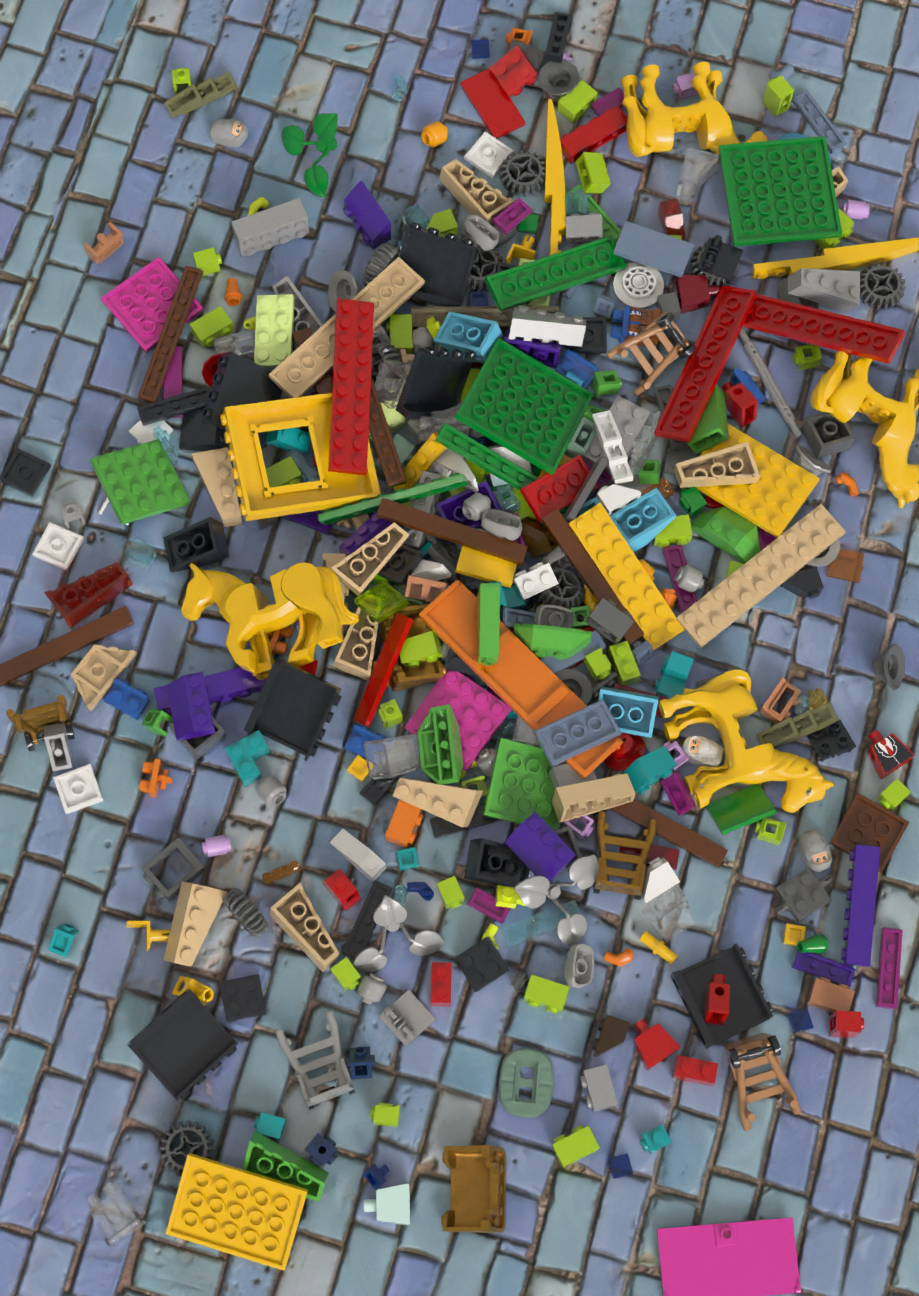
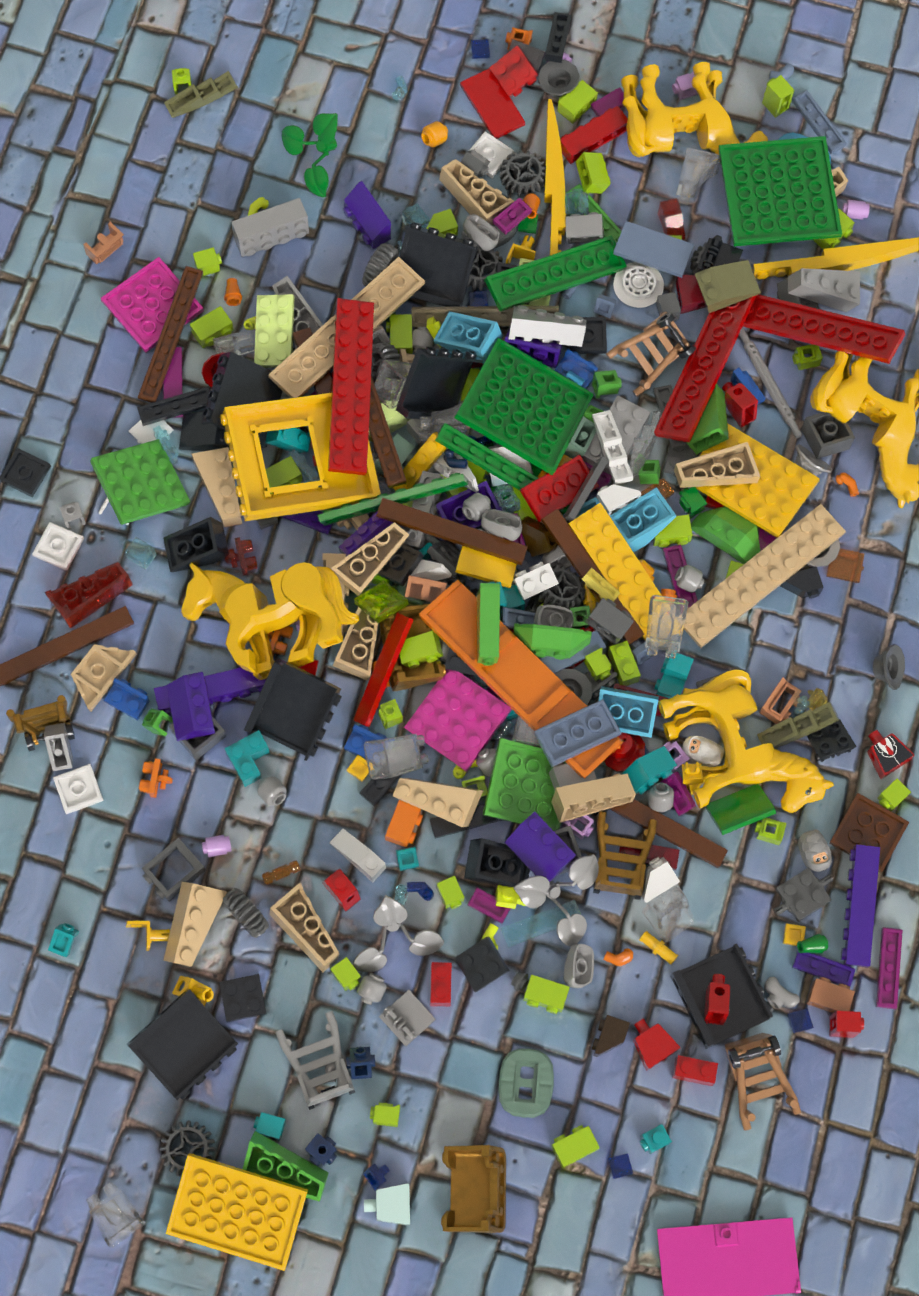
(228, 132): light grey piece -> none
(246, 563): none -> clear red hips
(342, 286): light grey hat -> none
(365, 922): black tile -> none
(441, 745): bright green wedge -> none
(452, 460): none -> dark blue arm
(476, 163): none -> dark grey brick
(533, 202): none -> orange cone
(599, 1088): light grey brick -> none
(600, 585): none -> light yellow plate
(632, 323): hips -> none
(661, 797): none -> light grey head
(665, 625): none -> clear hips
(692, 773): none -> yellow tile
(727, 284): none -> olive slope
(779, 995): none -> light grey piece
(877, 277): dark grey gear -> none

